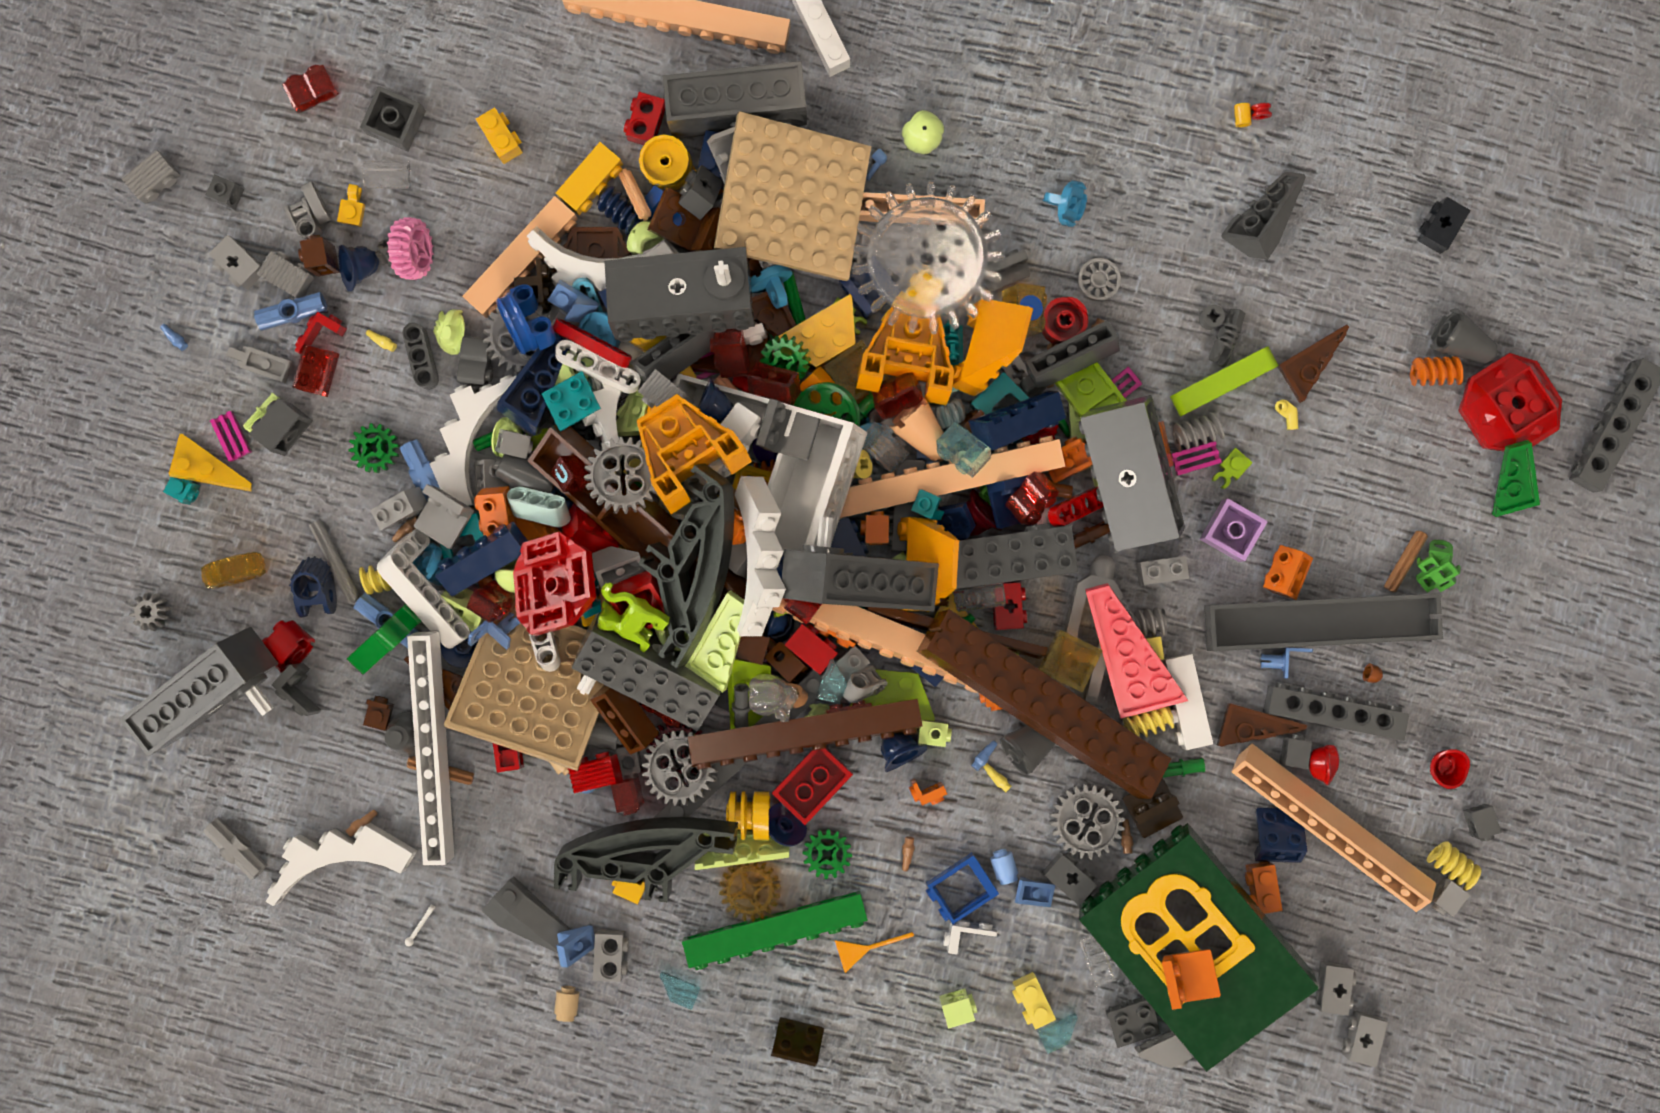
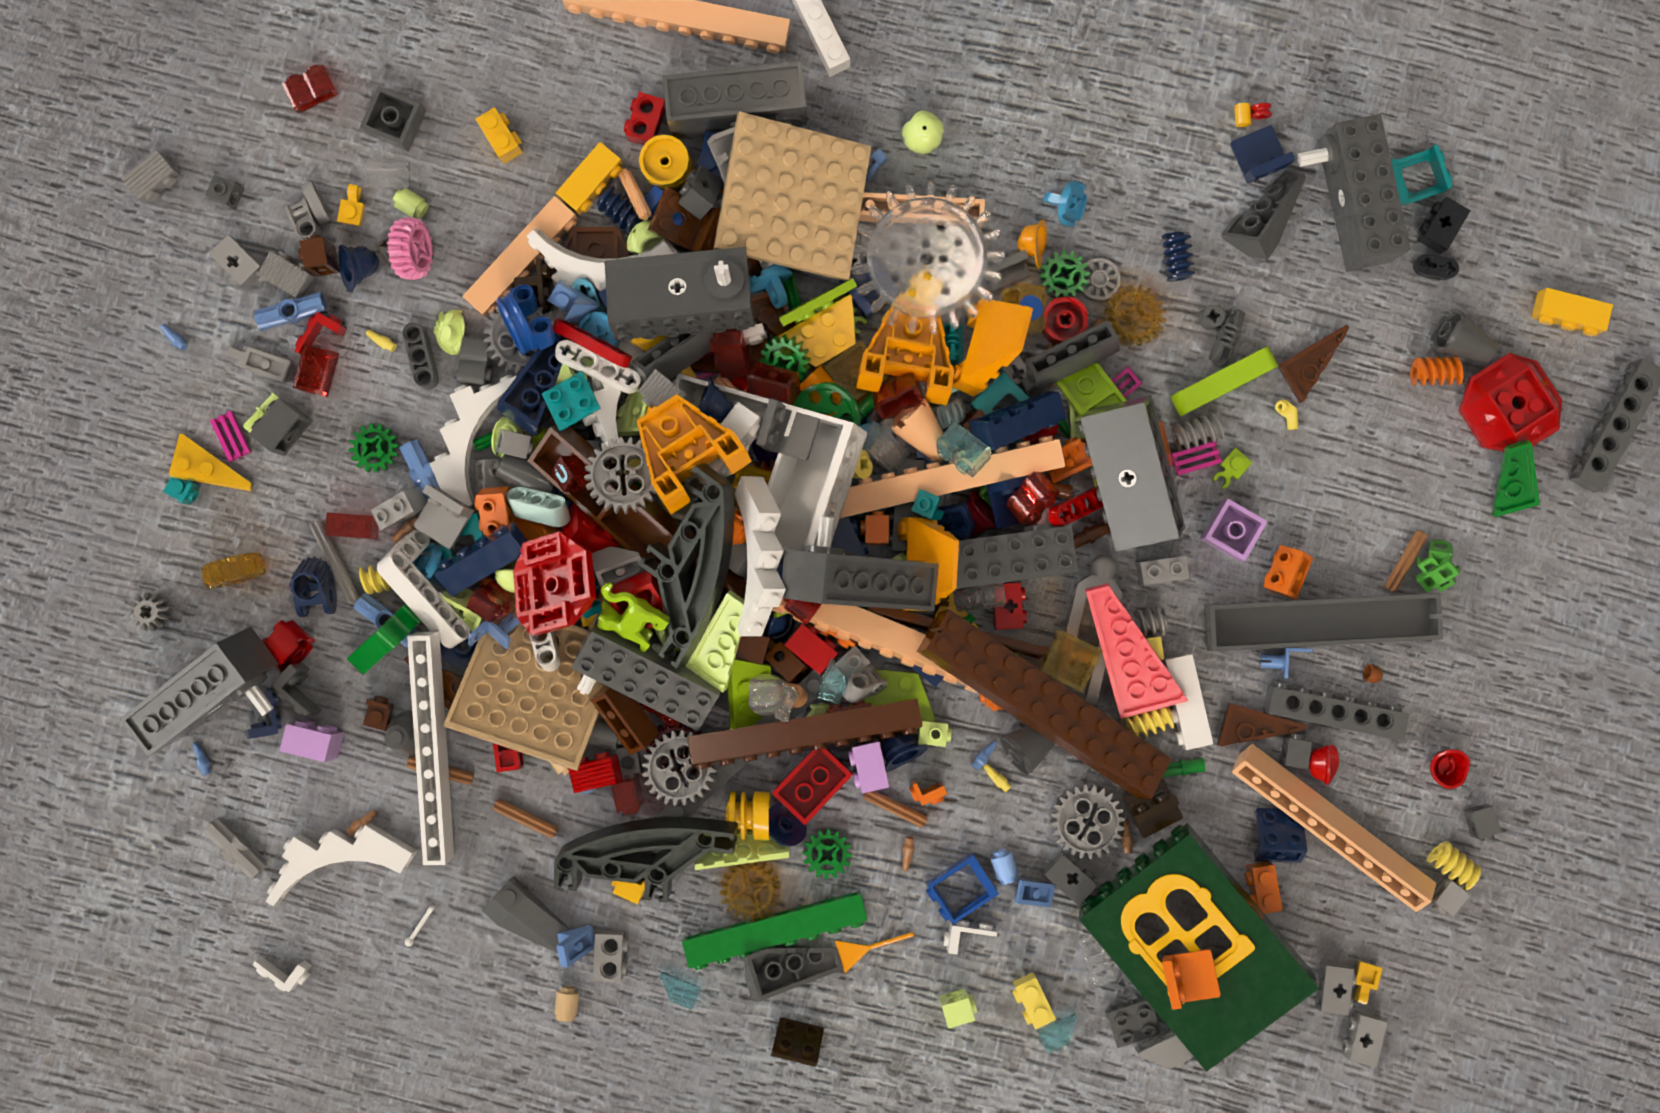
(202, 761): none -> medium blue piece
(261, 729): none -> dark blue bracket
(281, 980): none -> white bracket
(312, 740): none -> lavender brick
(351, 526): none -> clear red brick
(410, 203): none -> yellowish green brick
(525, 818): none -> medium nougat axle
(741, 705): dark grey pin -> none
(782, 969): none -> dark grey wedge
(816, 304): none -> lime wing
(869, 765): none -> lavender brick
(896, 808): none -> medium nougat axle
(1034, 240): none -> light orange piece
(1060, 266): none -> green gear
(1124, 314): none -> clear yellow gear
(1177, 256): none -> dark blue piece
(1260, 154): none -> dark blue bracket
(1362, 191): none -> dark grey piece
(1366, 978): none -> yellow plate
(1436, 262): none -> black beam
(1442, 176): none -> teal window
(1571, 311): none -> yellow brick

